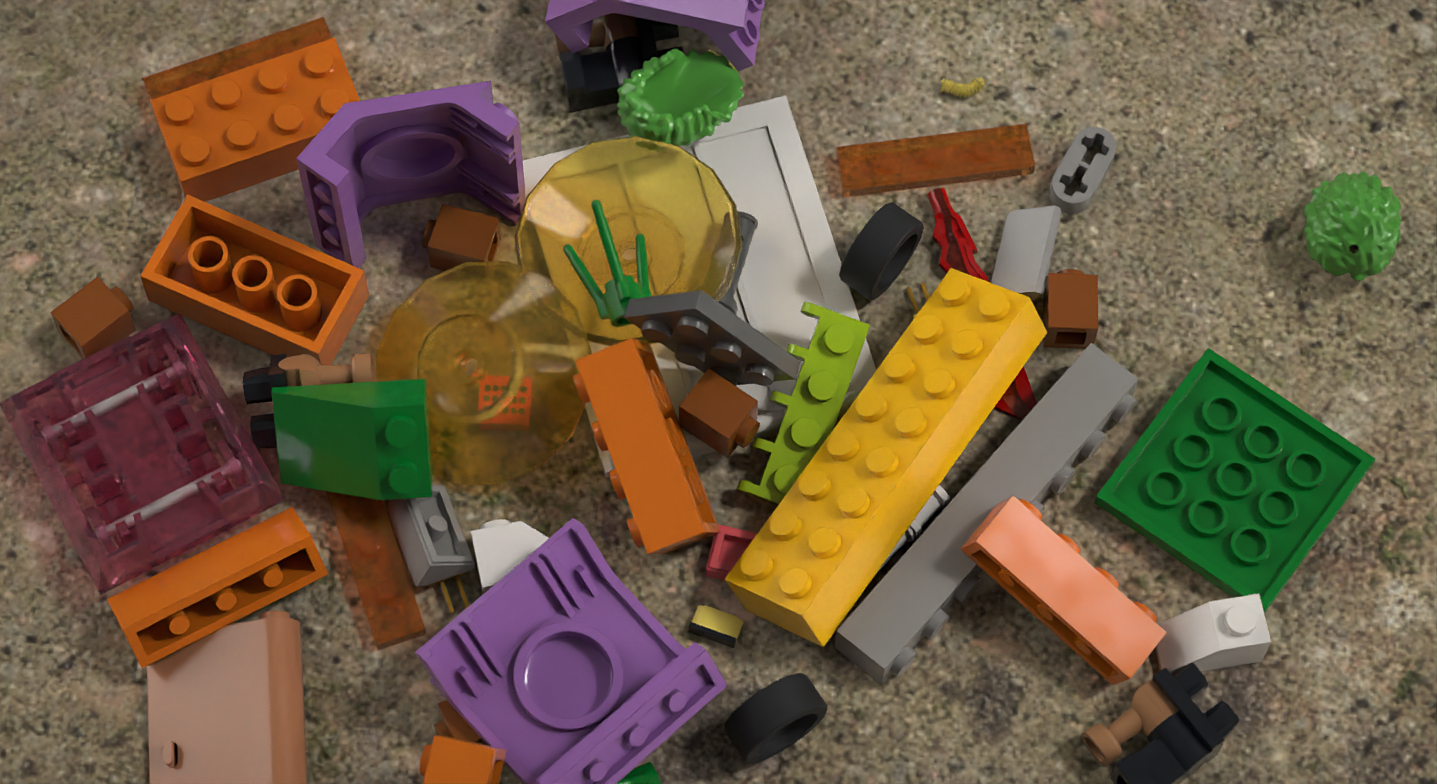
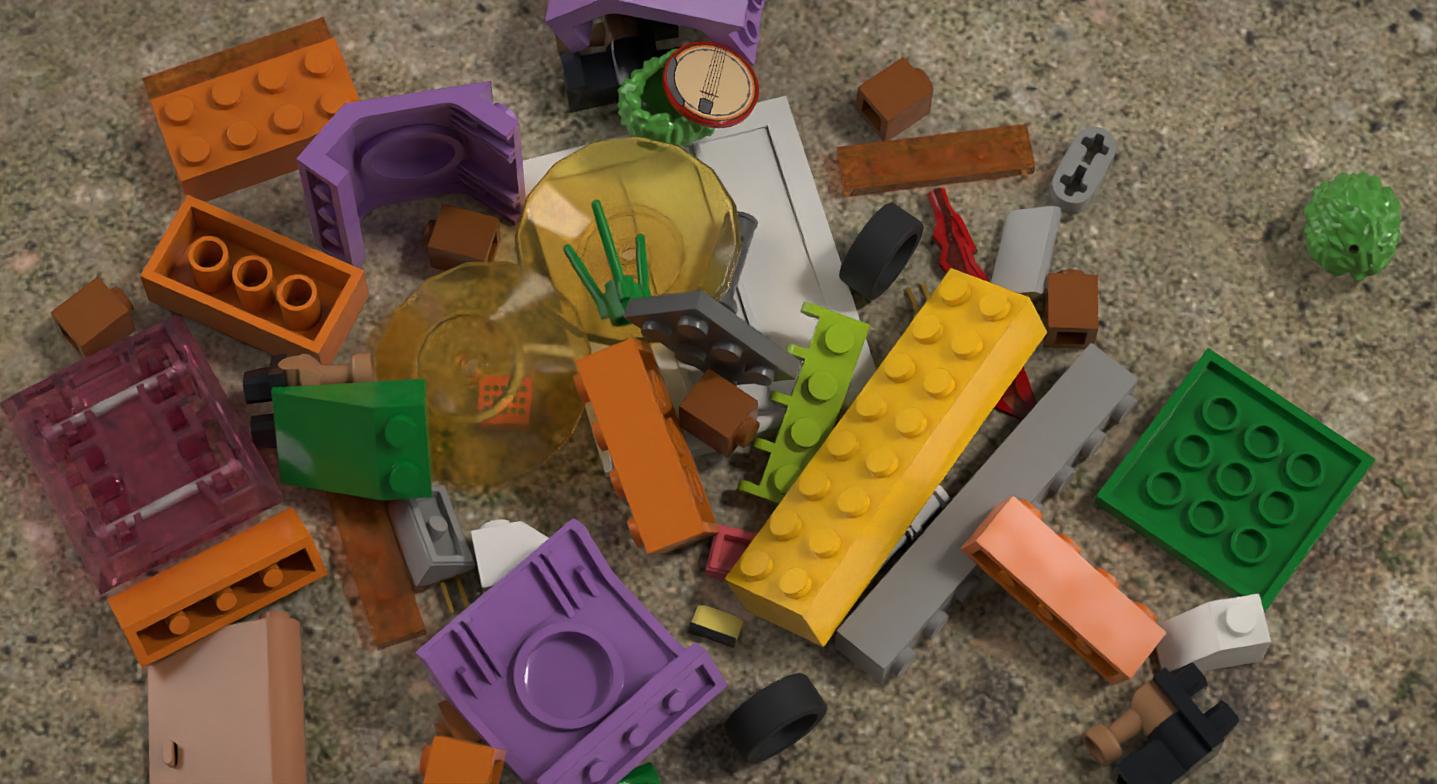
(710, 84): none -> piece
(895, 99): none -> dark orange brick
(962, 88): light yellow leg -> none

